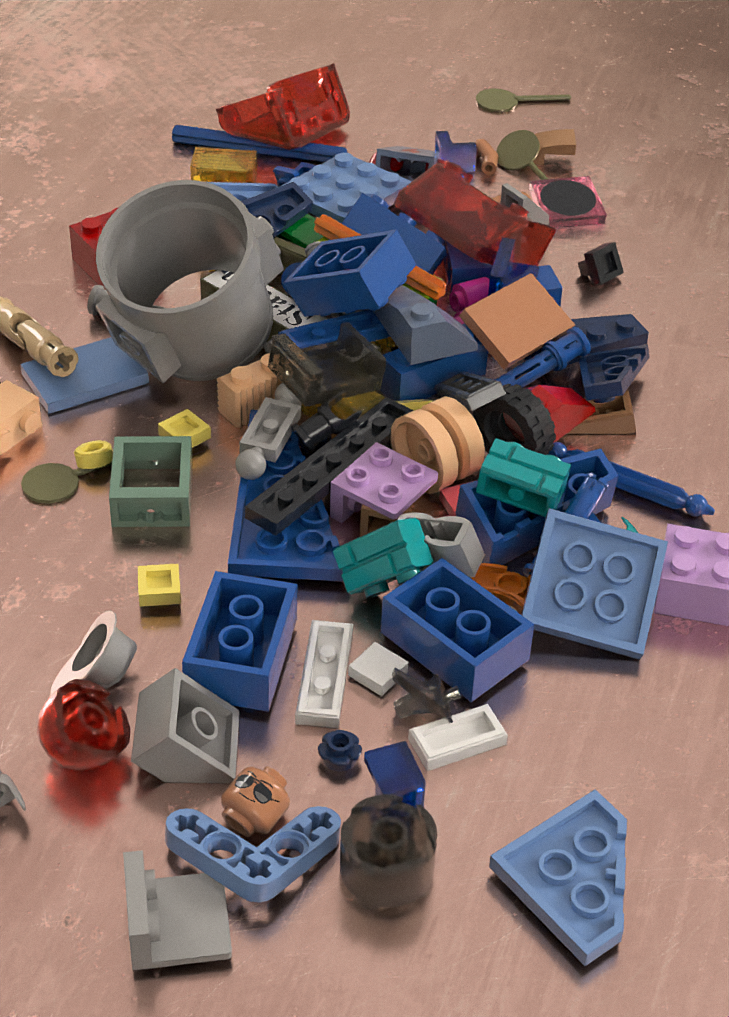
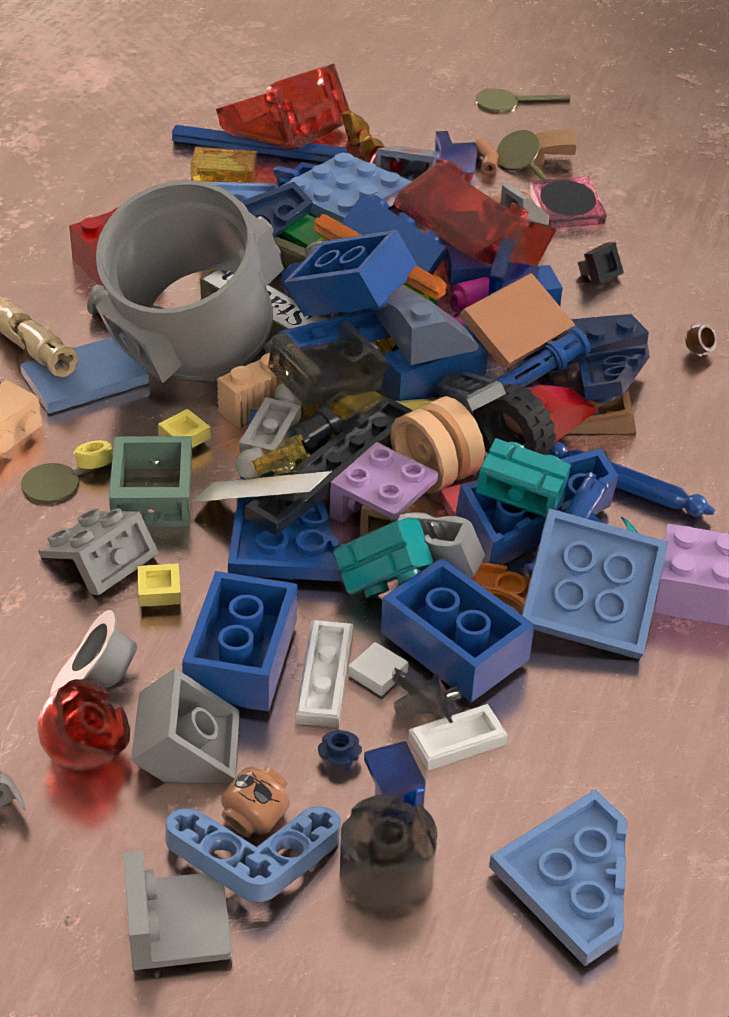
(103, 546): none -> light grey bracket
(261, 486): none -> white sticker
(282, 458): none -> clear yellow plate
(358, 132): none -> pearl gold piece
(701, 339): none -> reddish brown plate

